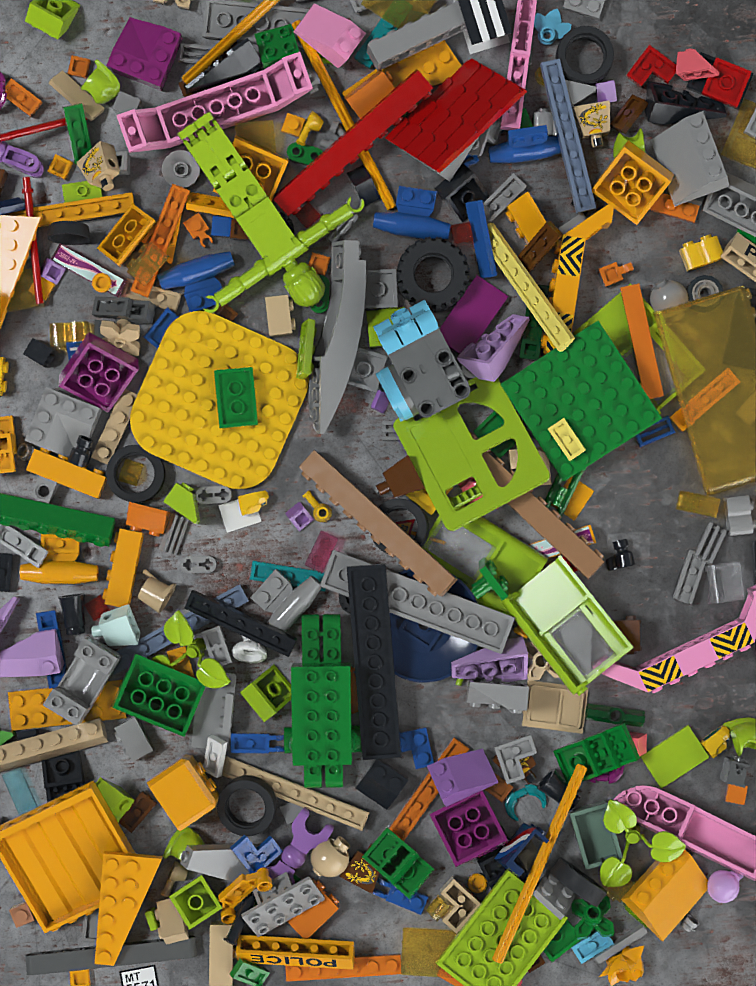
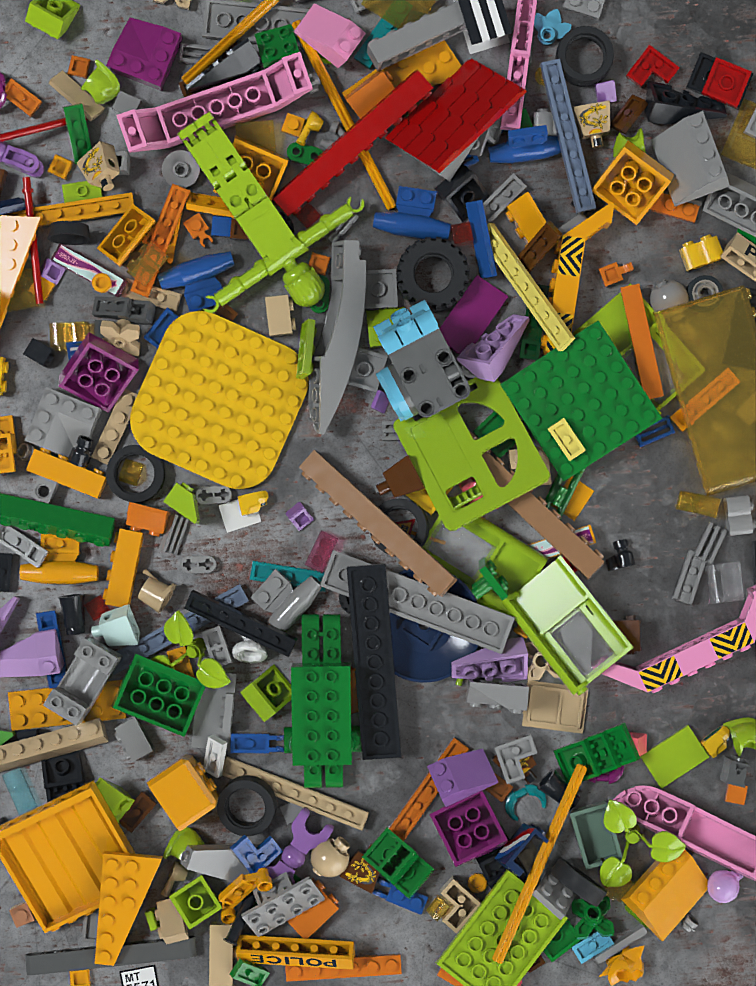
(235, 397): green plate -> none
(317, 507): yellow bar -> none
(363, 185): black slope -> none
(382, 783): black slope -> none
(418, 742): blue plate -> none
(422, 949): clear yellow piece -> none
(579, 92): light grey slope -> none
(602, 713): dark green piece -> none
(693, 66): coral slope -> none

